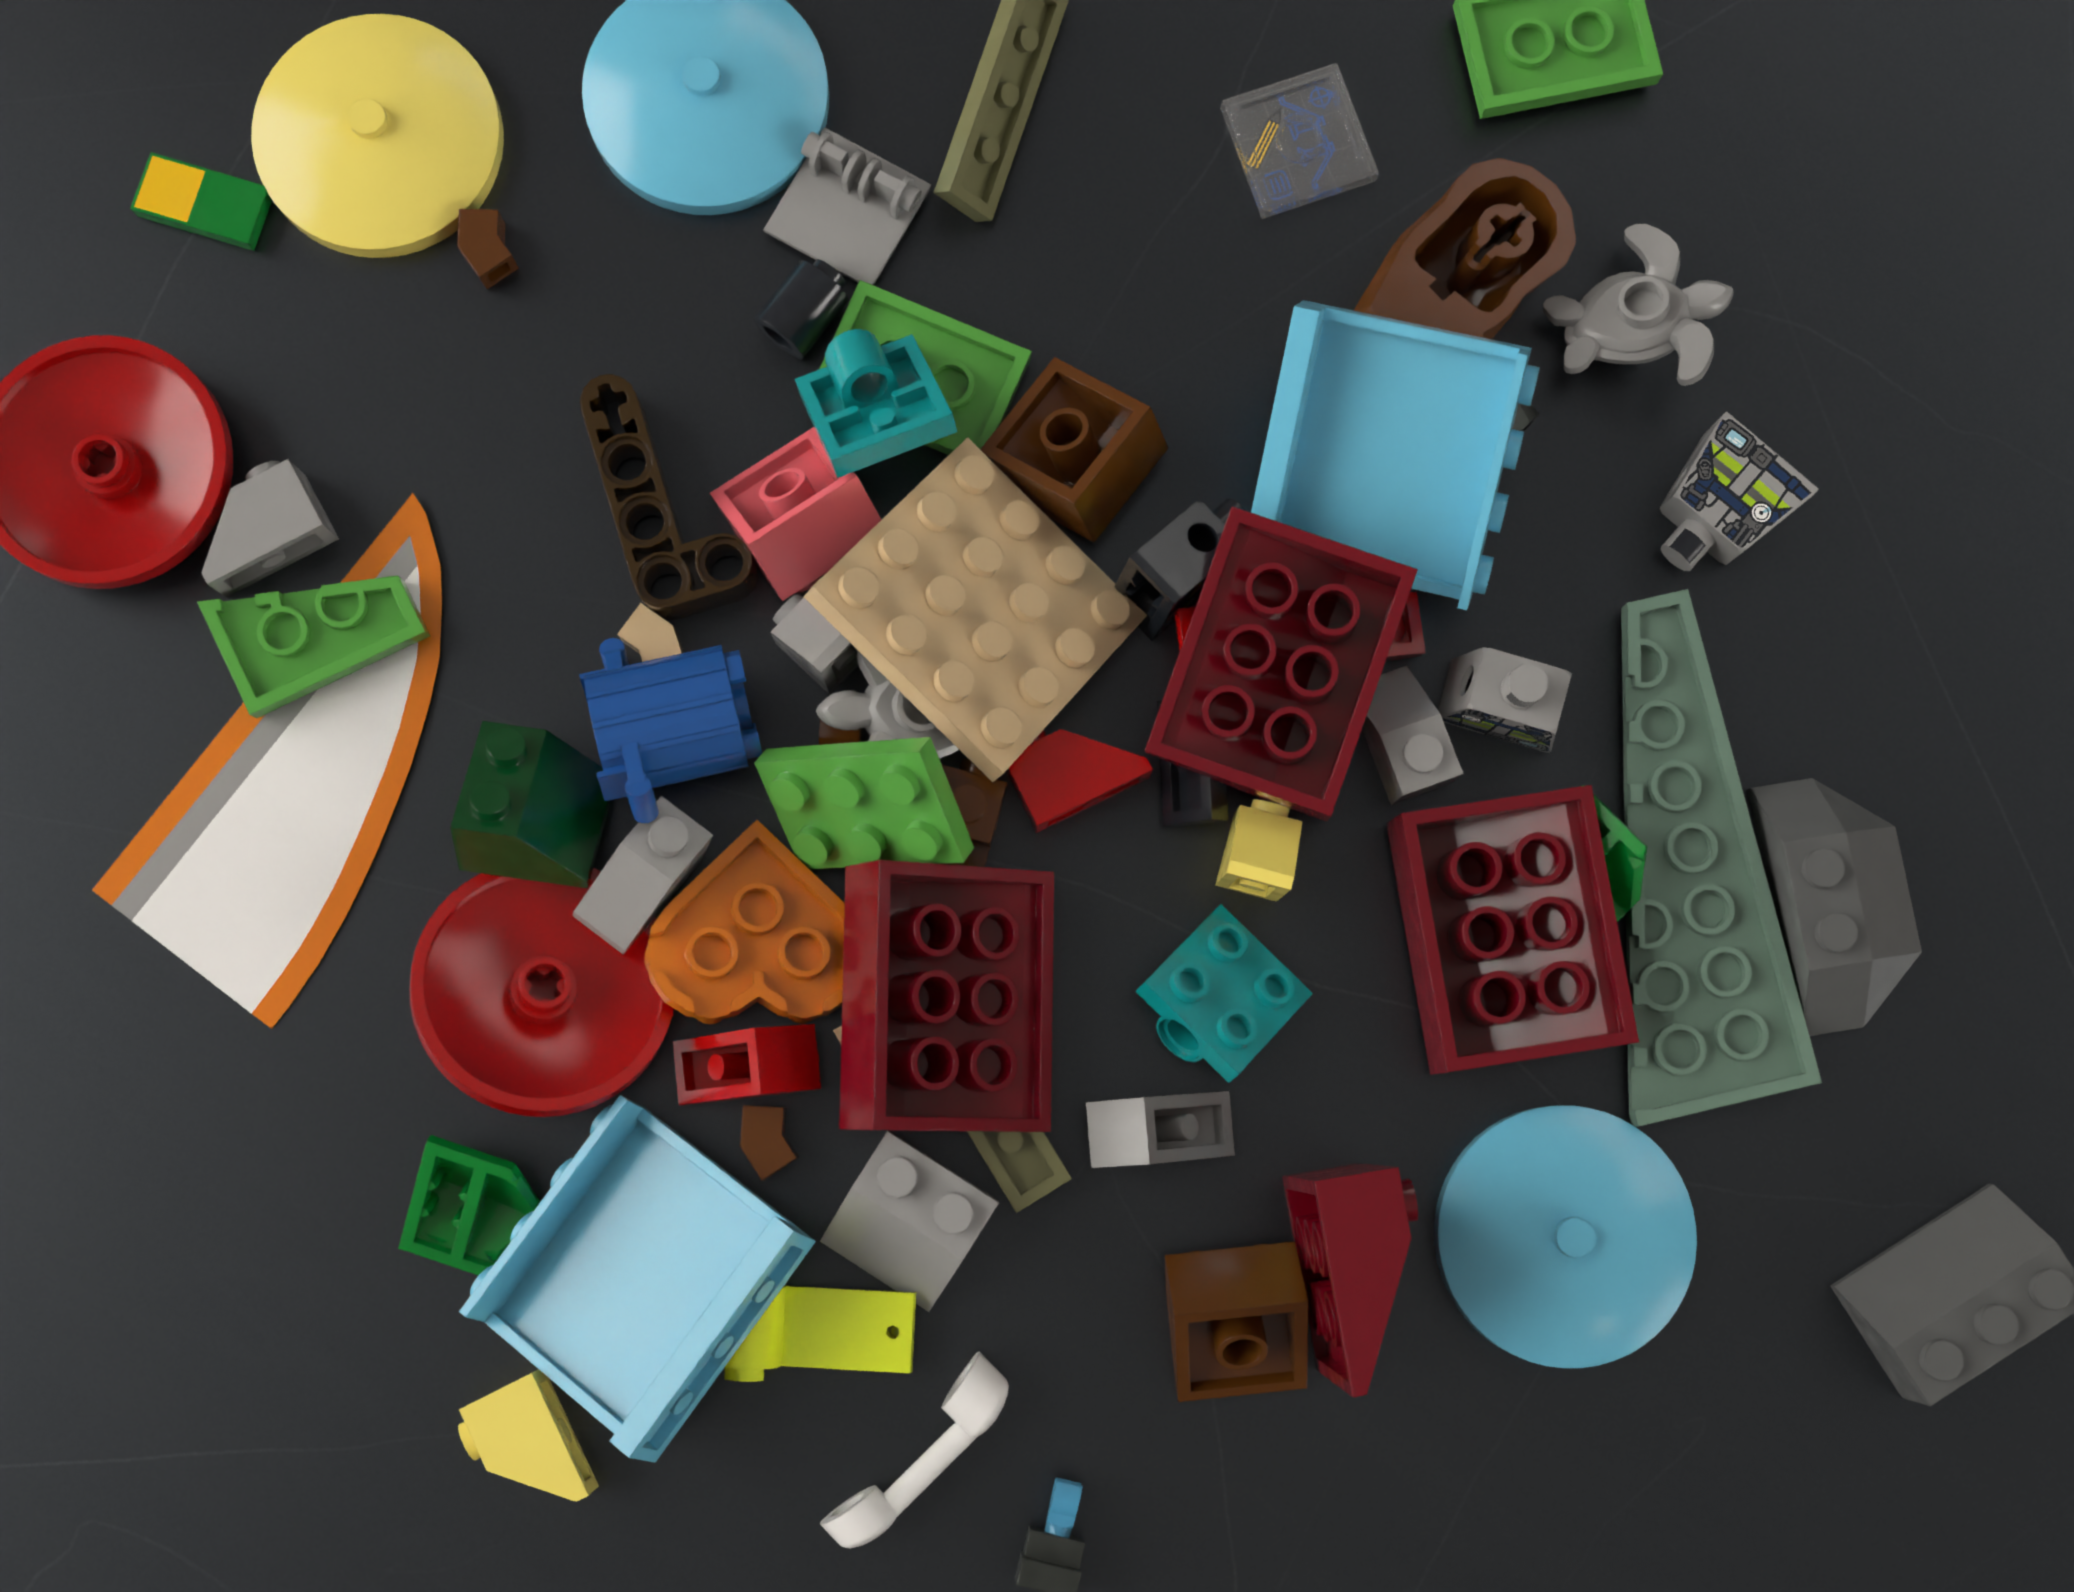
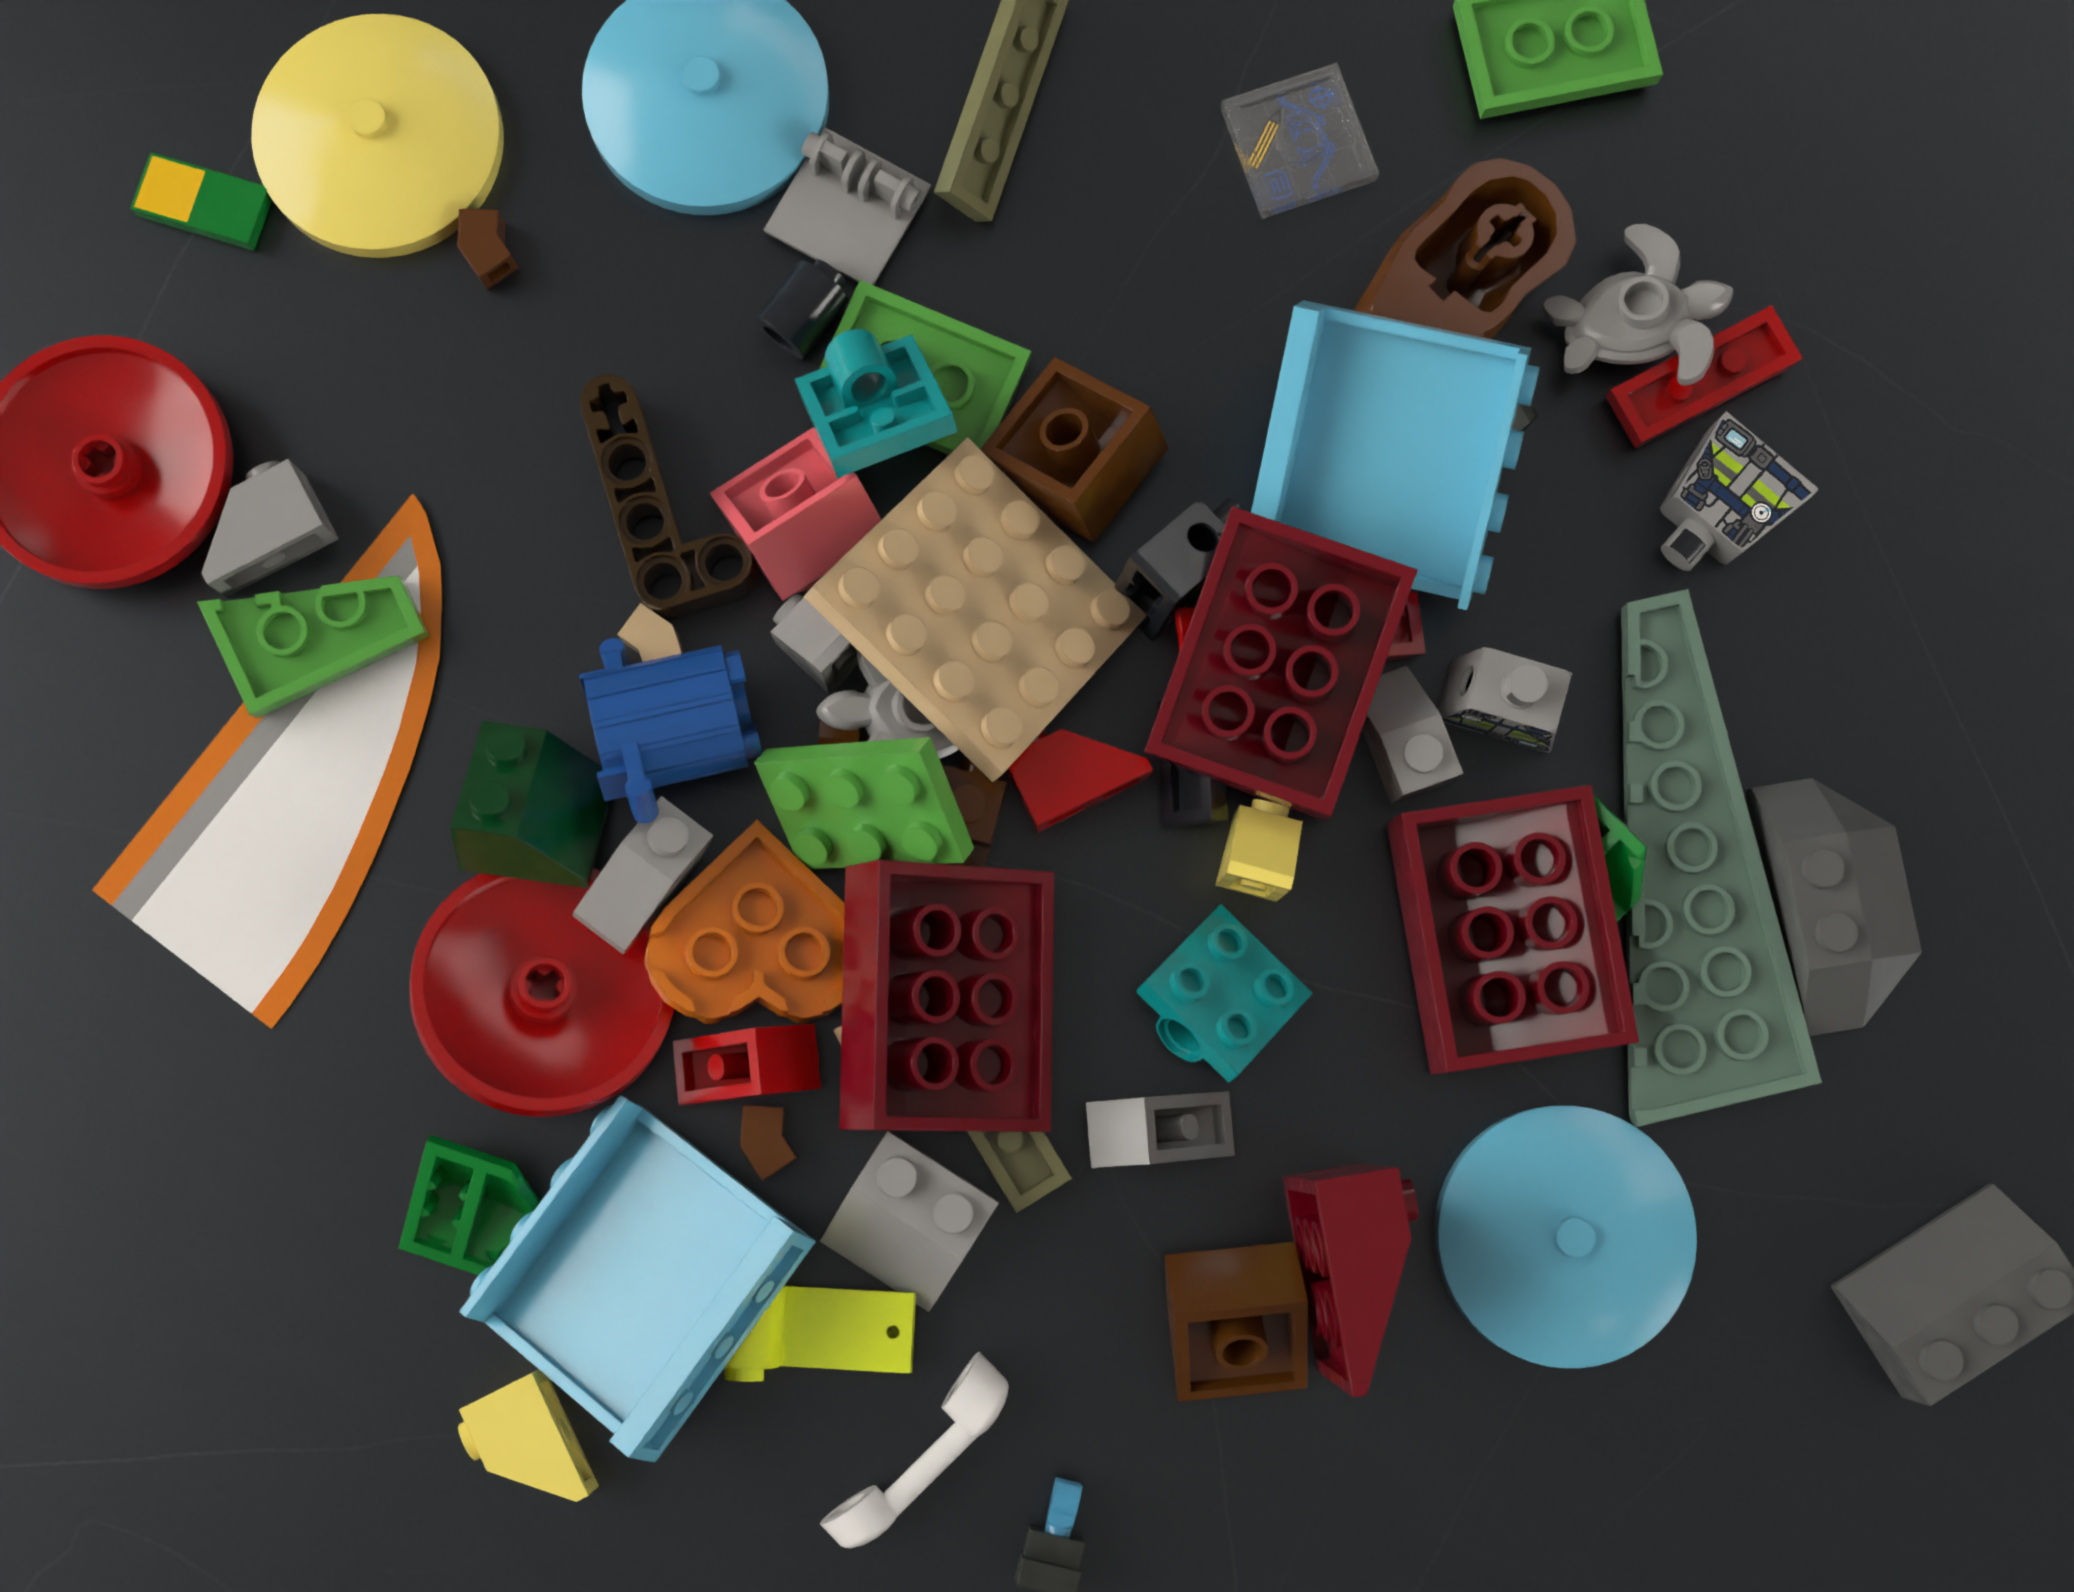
(1741, 360): none -> red plate

